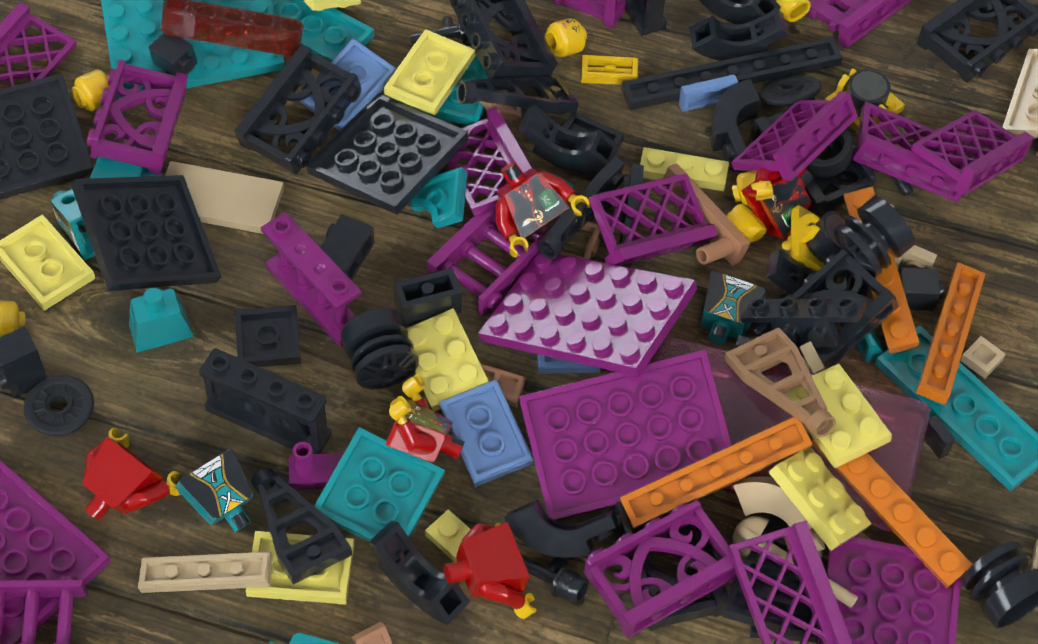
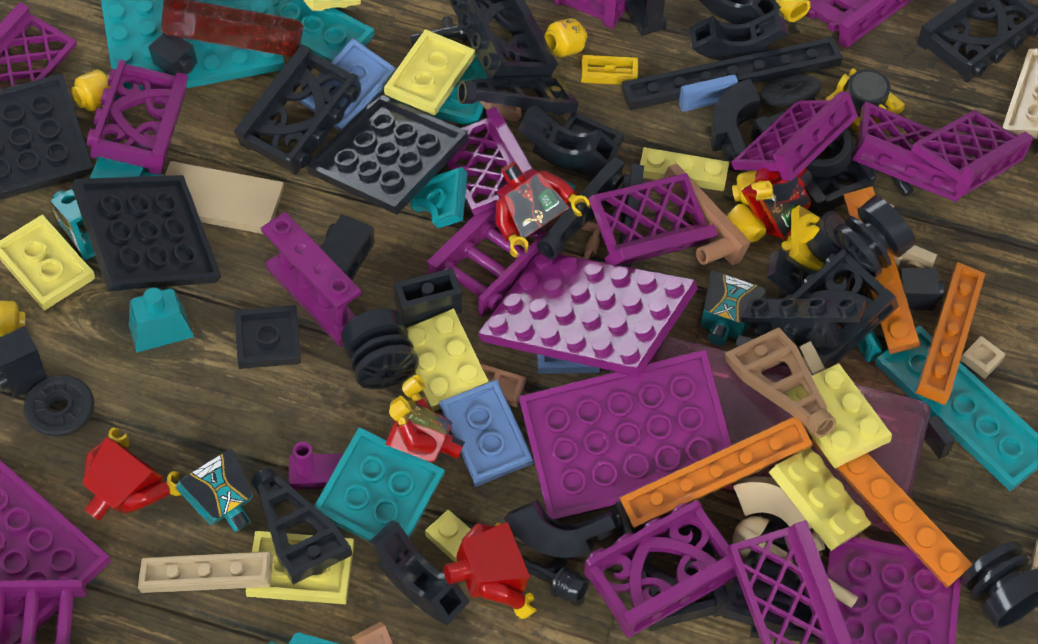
(264, 402): black fence -> none

